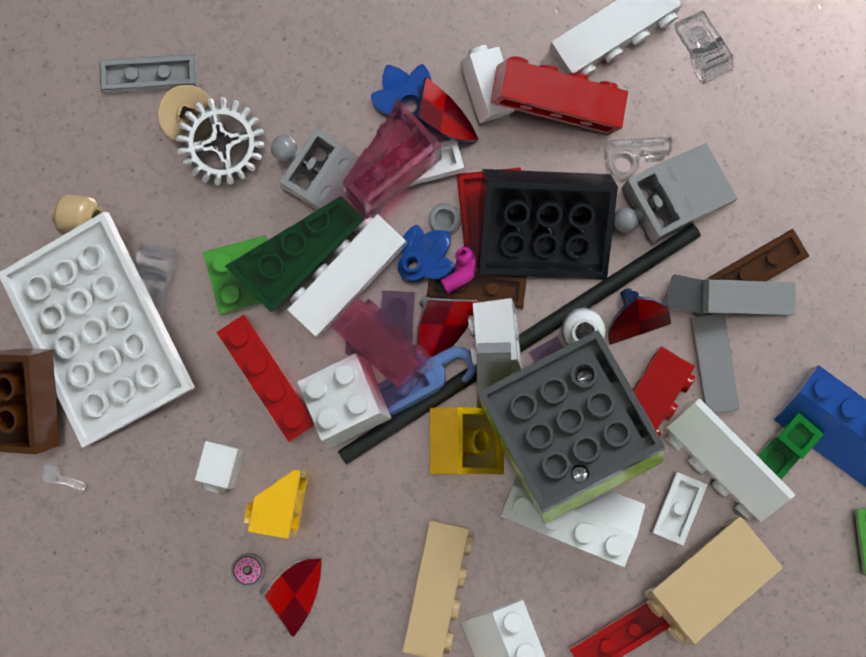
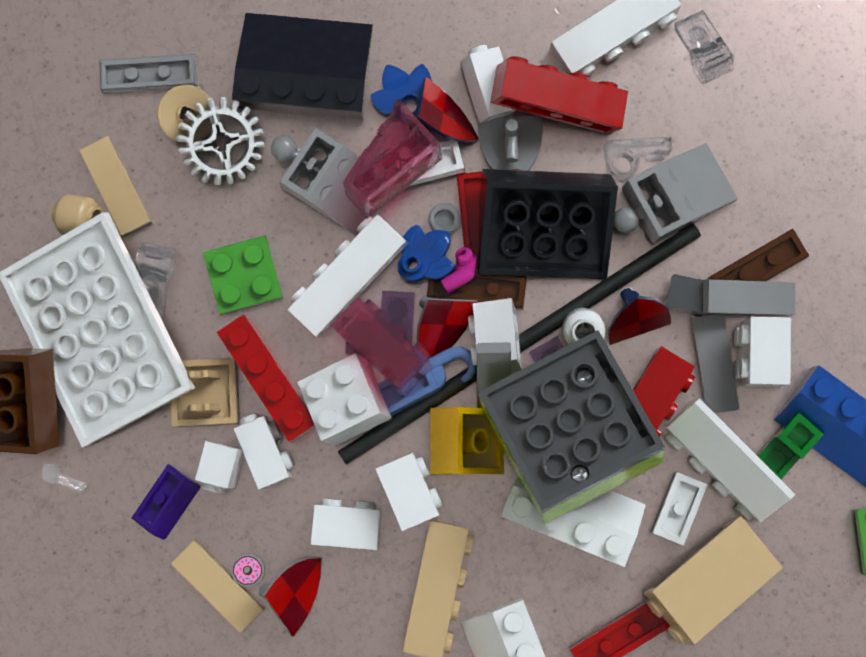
(115, 186): none -> tan tile
(166, 502): none -> dark purple slope
(214, 396): none -> tan plate
(217, 586): none -> tan tile
(262, 451): none -> white brick
(278, 507): yellow slope -> none
(288, 258): dark green wing -> none
(303, 66): none -> black slope
(346, 526): none -> white brick
(408, 491): none -> white brick
(511, 141): none -> light grey shield
(763, 352): none -> white brick

